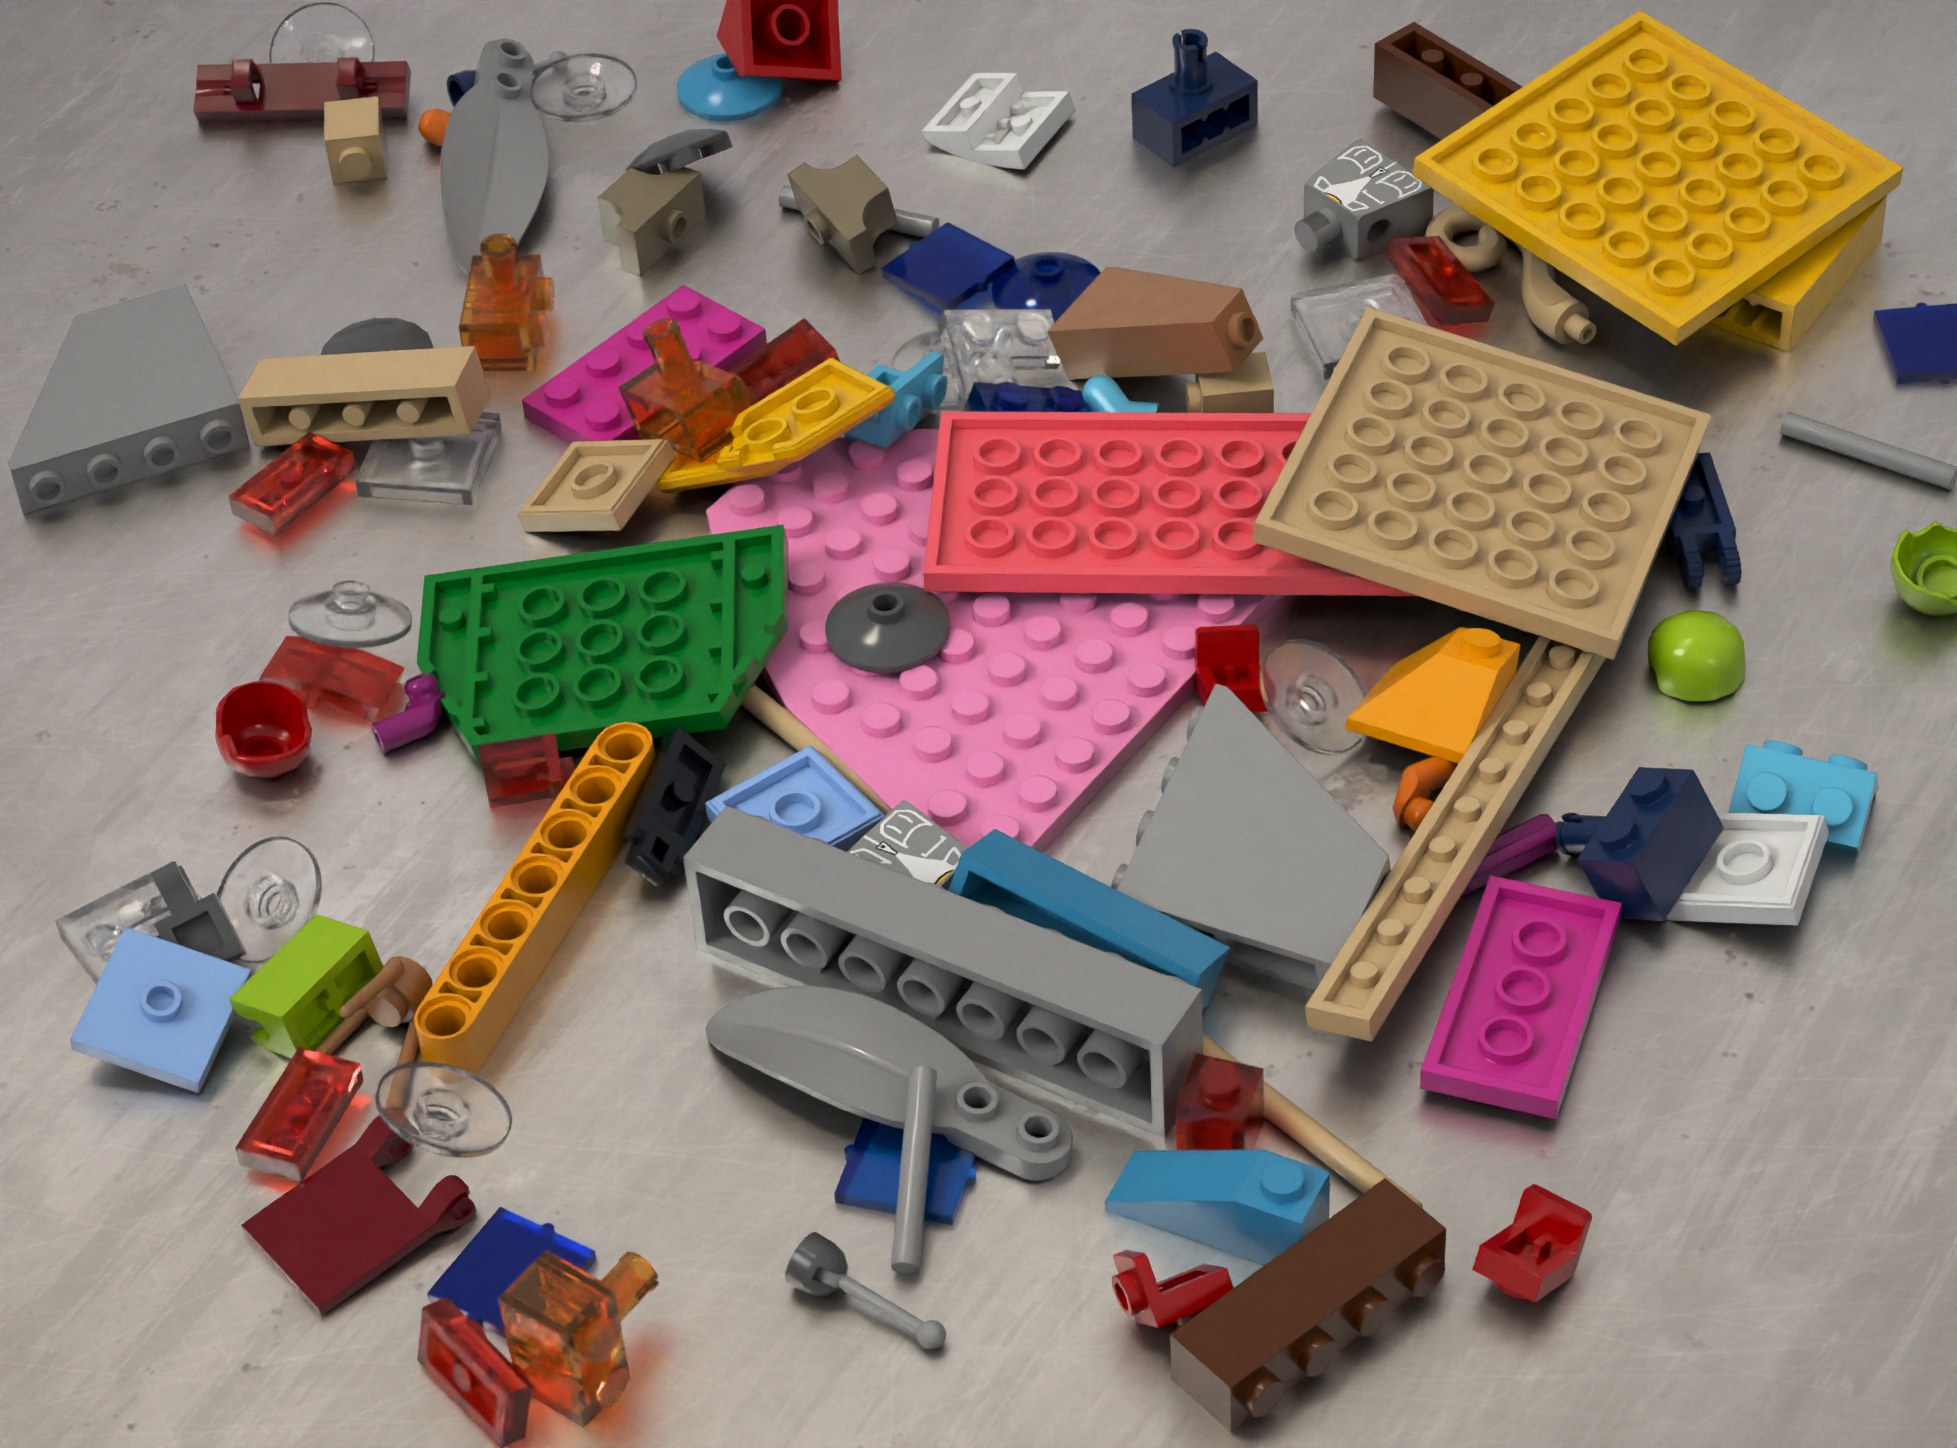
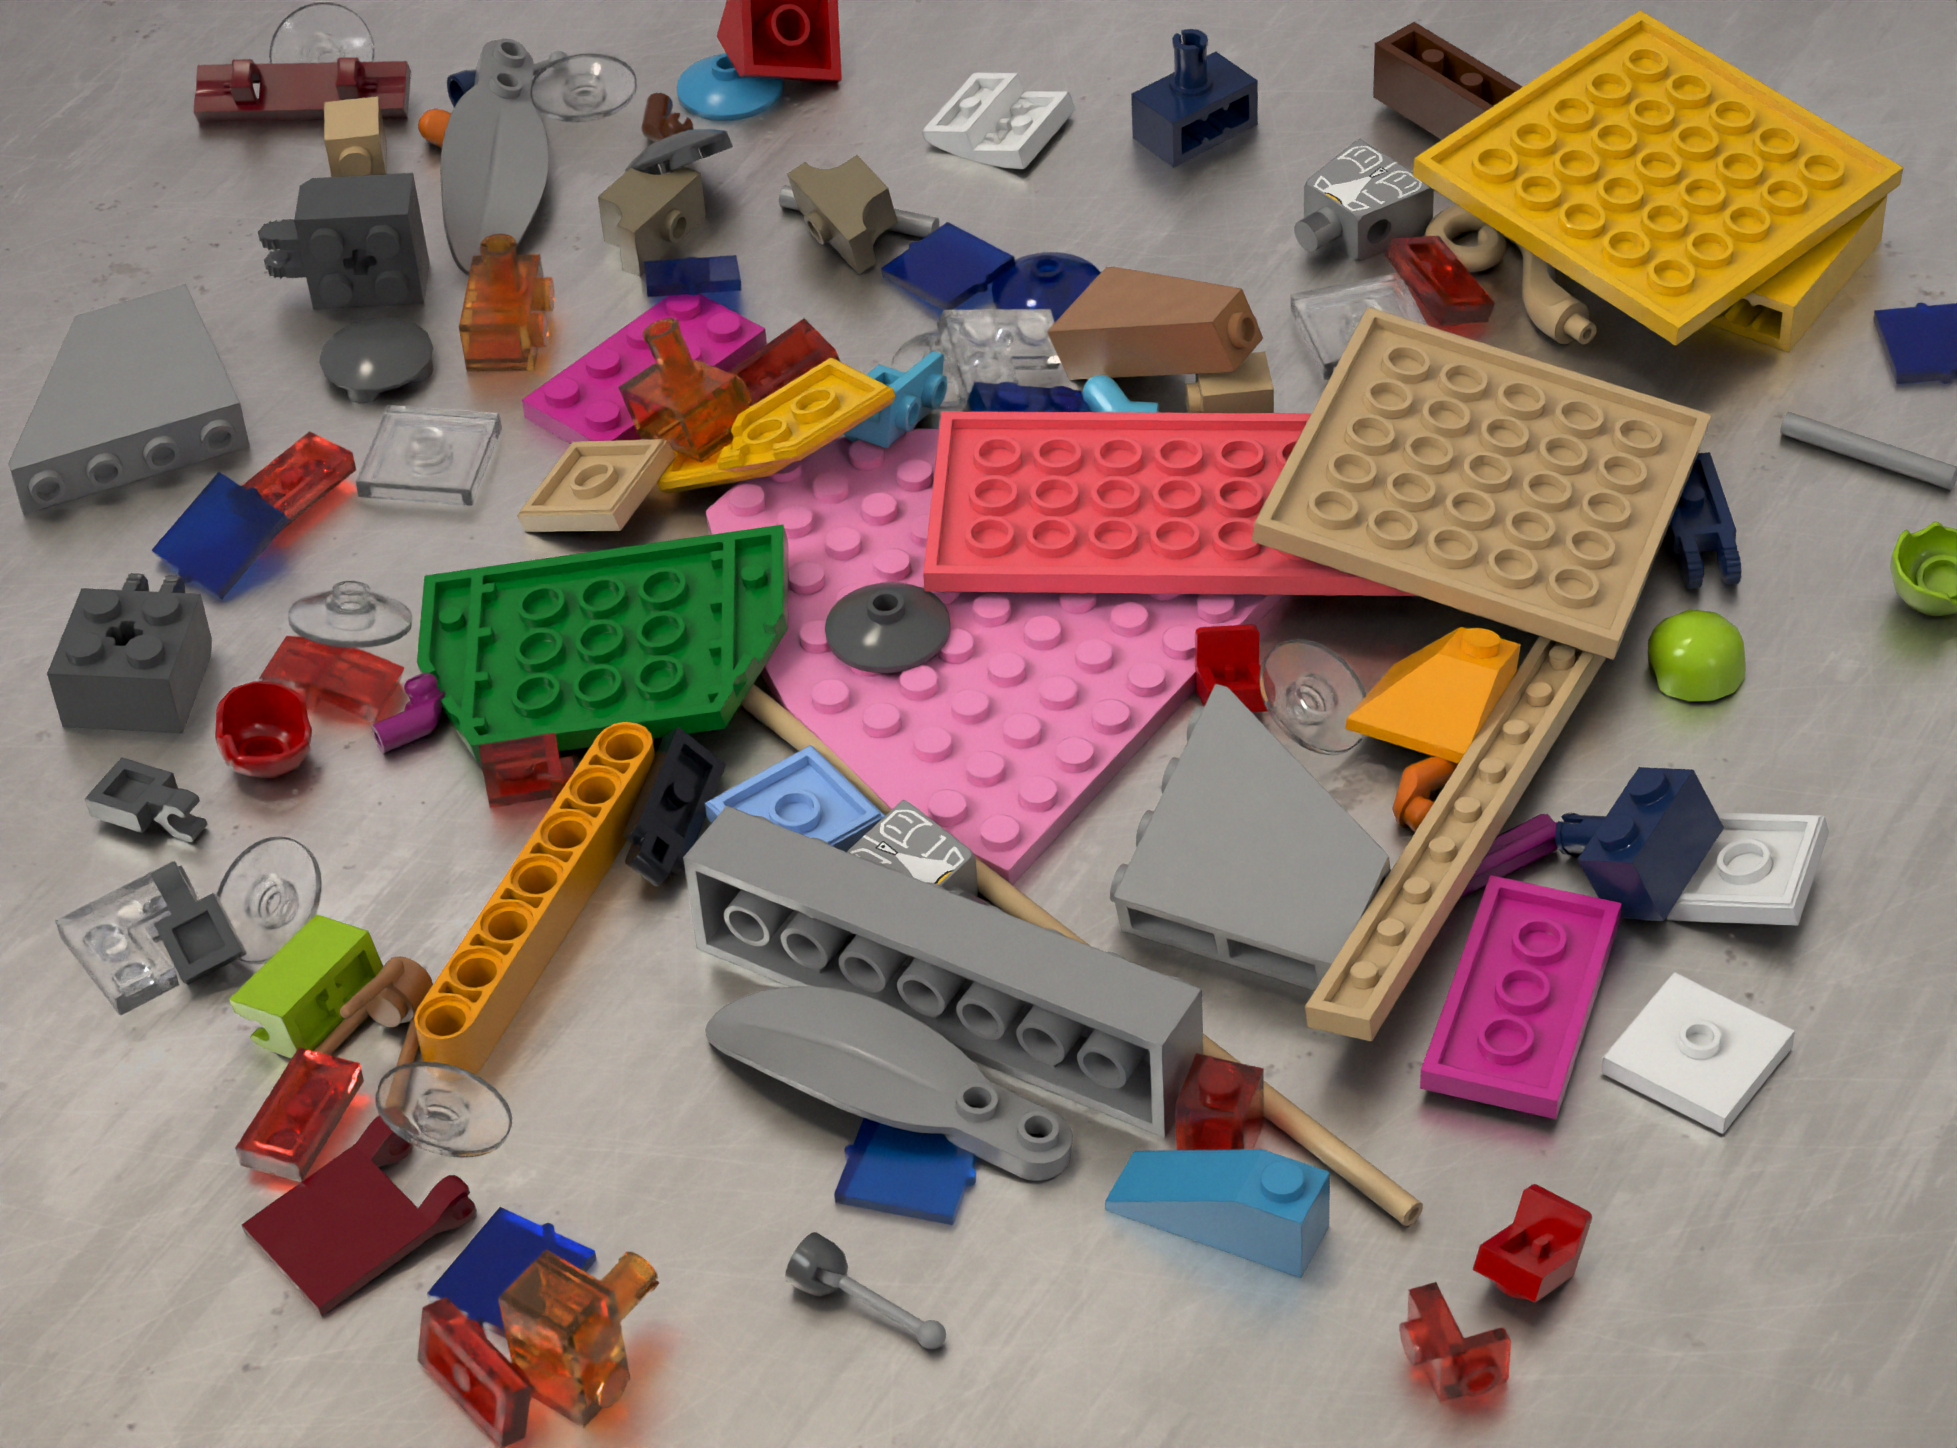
(131, 657): none -> dark grey hinge
(138, 794): none -> dark grey plate
(160, 1010): light blue plate -> none
(220, 535): none -> clear blue piece
(353, 242): none -> dark grey hinge
(365, 395): tan brick -> none
(659, 121): none -> reddish brown arm
(692, 276): none -> clear blue piece
(914, 1169): light grey bar -> none
(1060, 898): dark azure brick -> none
(1170, 1299): red bracket -> none
(1308, 1305): reddish brown brick -> none
(1450, 1361): none -> clear red bracket
(1698, 1052): none -> white plate
(1785, 782): medium azure bracket -> none

